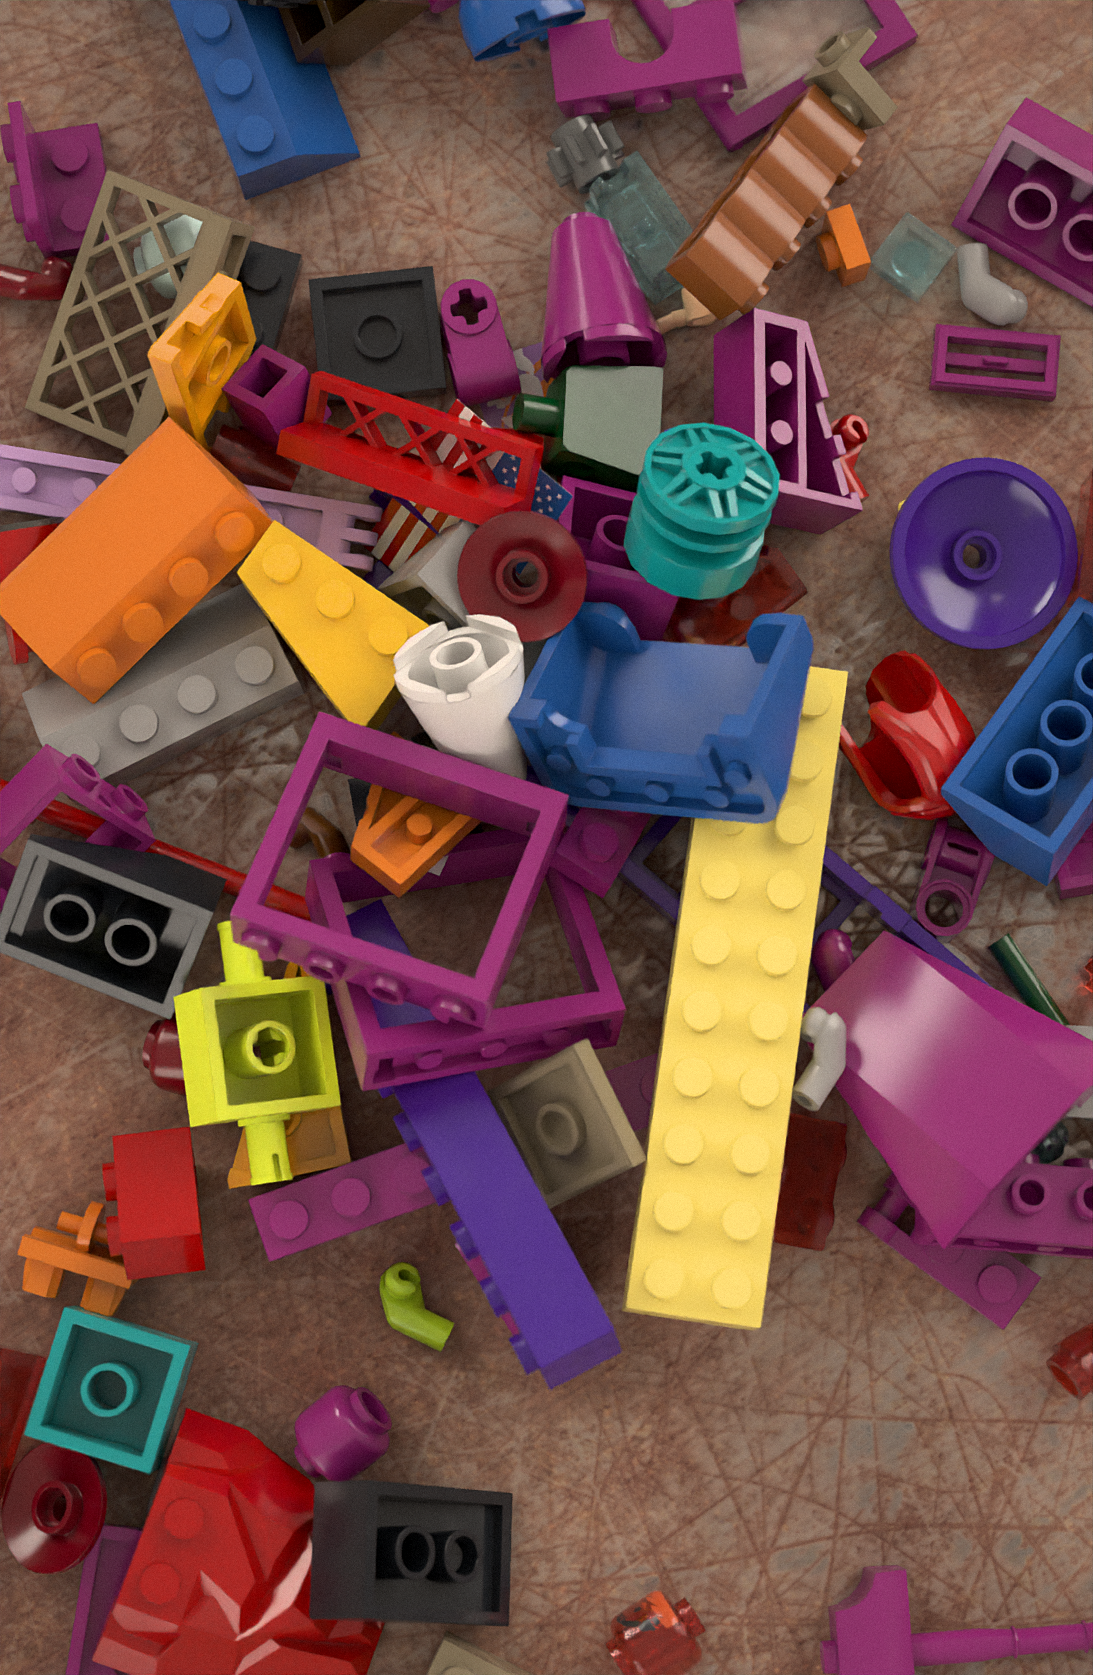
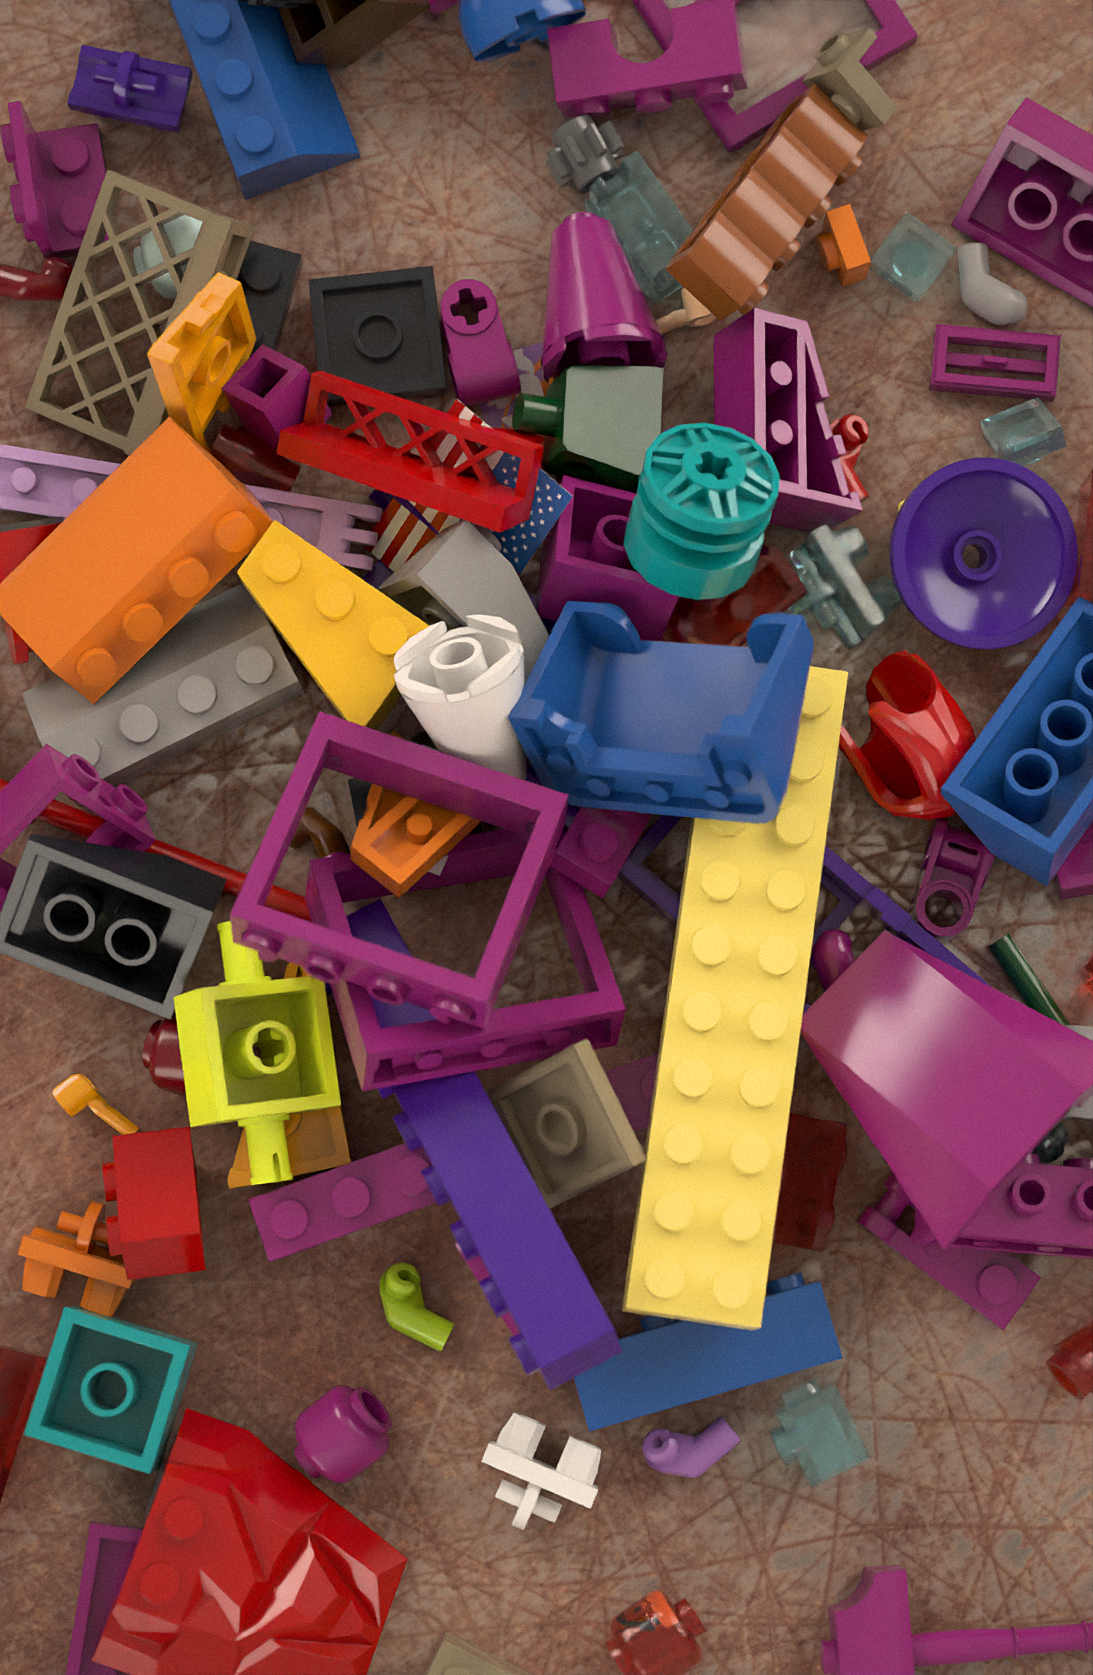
(53, 1508): dark red dish -> none
(79, 1092): none -> light orange hand
(130, 88): none -> dark purple hips
(410, 1554): black slope -> none
(490, 581): dark red dish -> none
(570, 1479): none -> white hips
(686, 1454): none -> medium lavender arm
(690, 1360): none -> blue brick
(817, 1432): none -> clear light blue brick
(828, 1059): light grey arm -> none
(836, 590): none -> clear light blue hips
(1023, 433): none -> clear light blue plate

